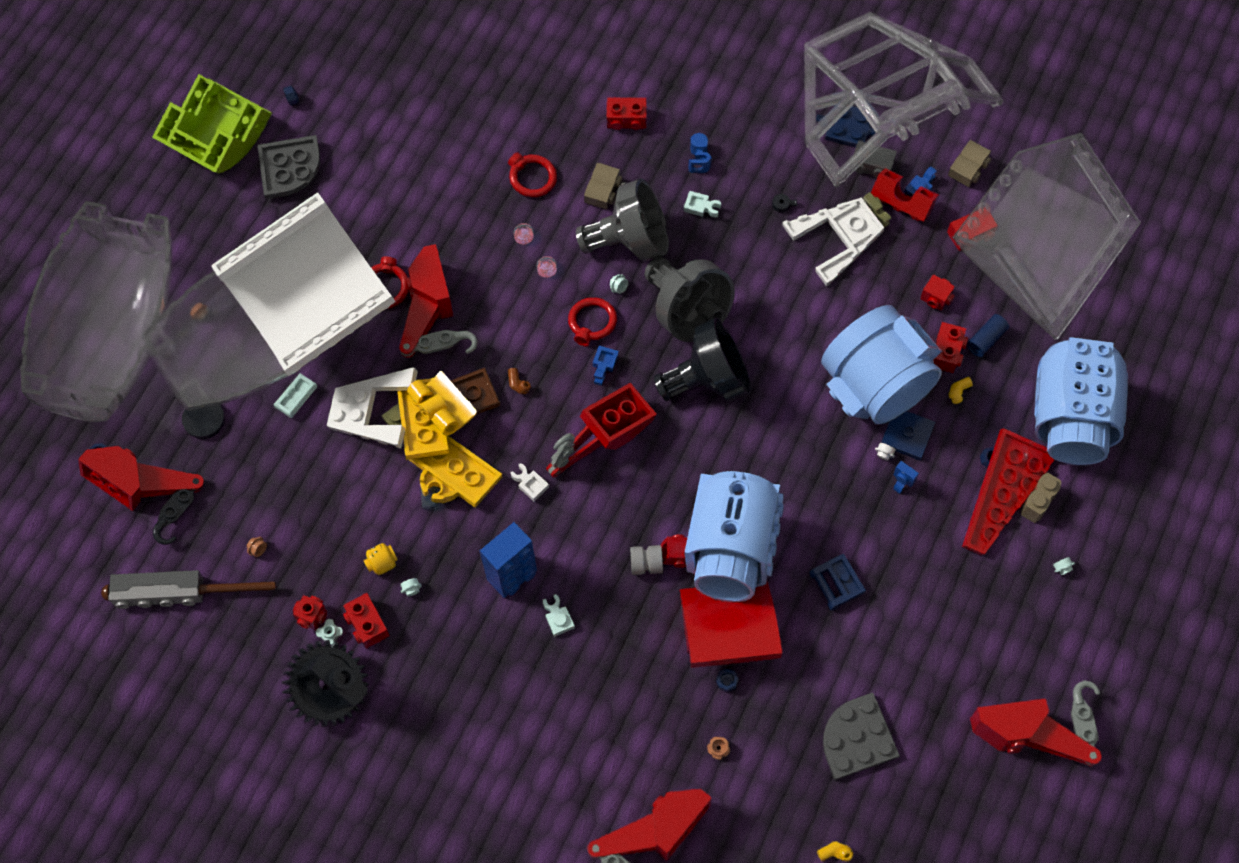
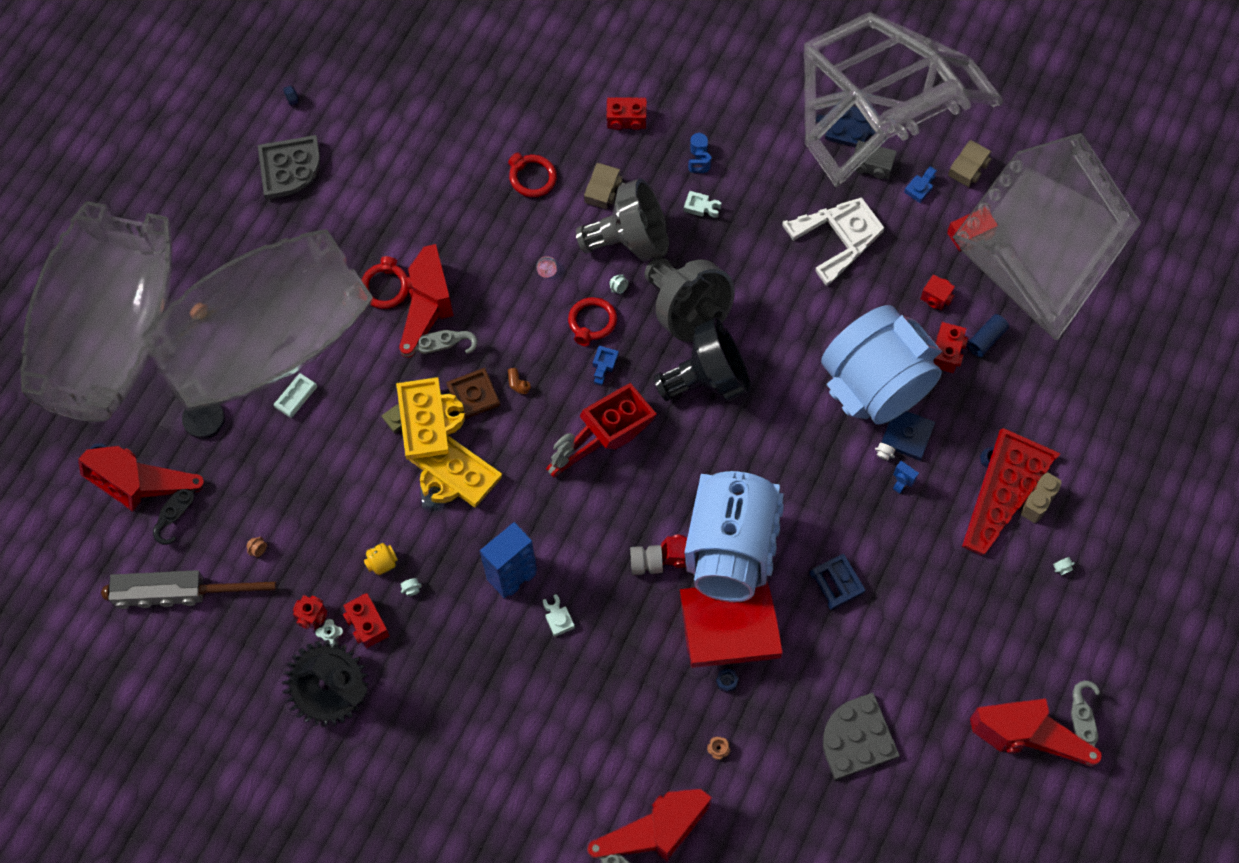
(212, 125): lime slope -> none
(303, 283): white panel -> none
(354, 404): white wing -> none
(442, 403): yellow panel -> none
(523, 233): clear light blue tile -> none
(530, 483): white plate -> none
(782, 203): black piece -> none
(836, 850): yellow arm -> none
(876, 207): olive plate -> none
(888, 190): red arch -> none
(957, 389): yellow arm -> none
(1081, 400): light blue piece -> none

